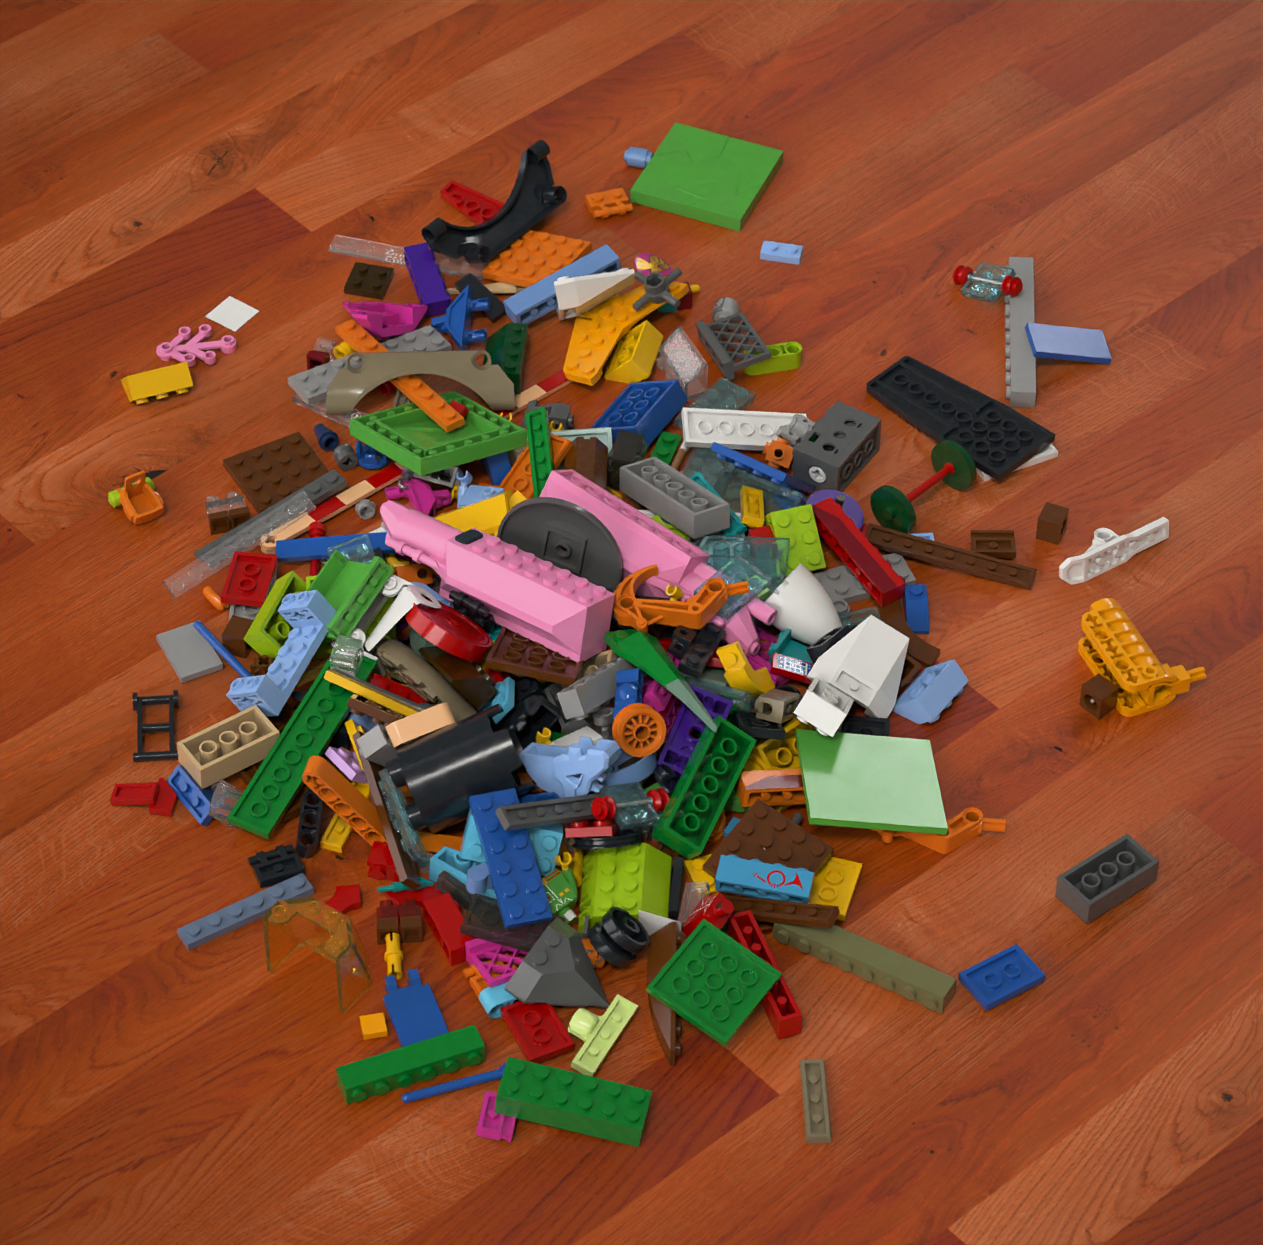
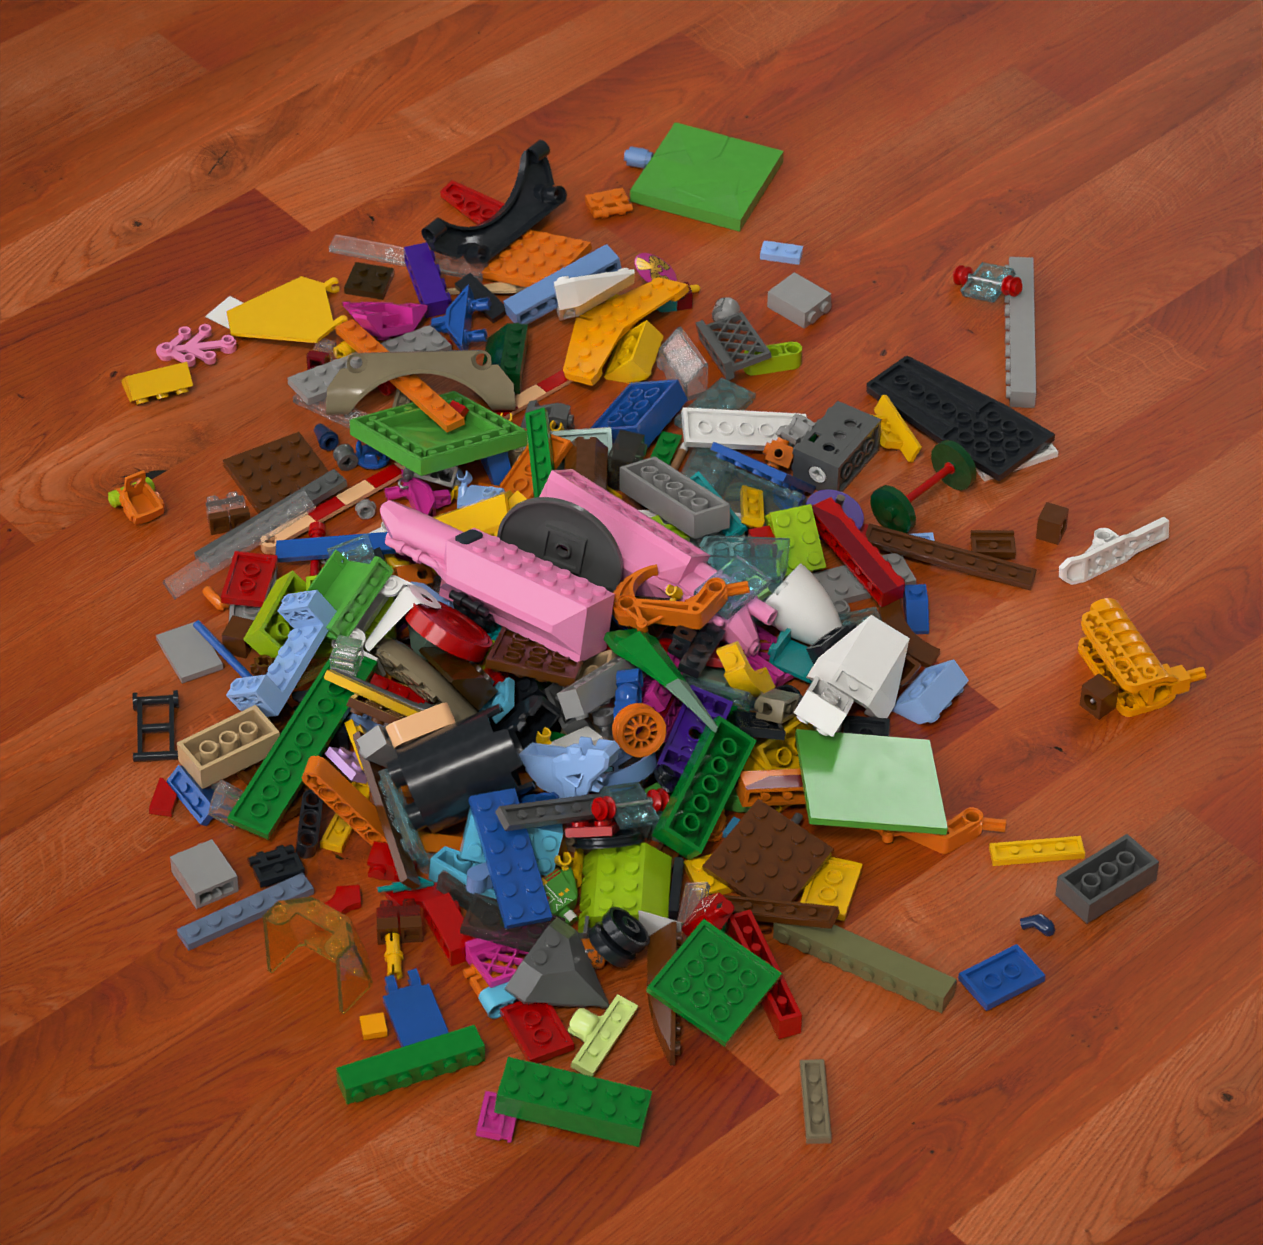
(135, 794): red tile -> none
(204, 874): none -> light grey brick
(288, 313): none -> yellow flag
(454, 1085): blue piece -> none
(657, 288): dark grey bar -> none
(763, 879): dark azure brick -> none
(790, 667): tile -> none
(799, 300): none -> light grey brick
(895, 431): none -> yellow bracket
(1036, 850): none -> yellow tile
(1040, 922): none -> dark blue arm
(1068, 343): tile -> none

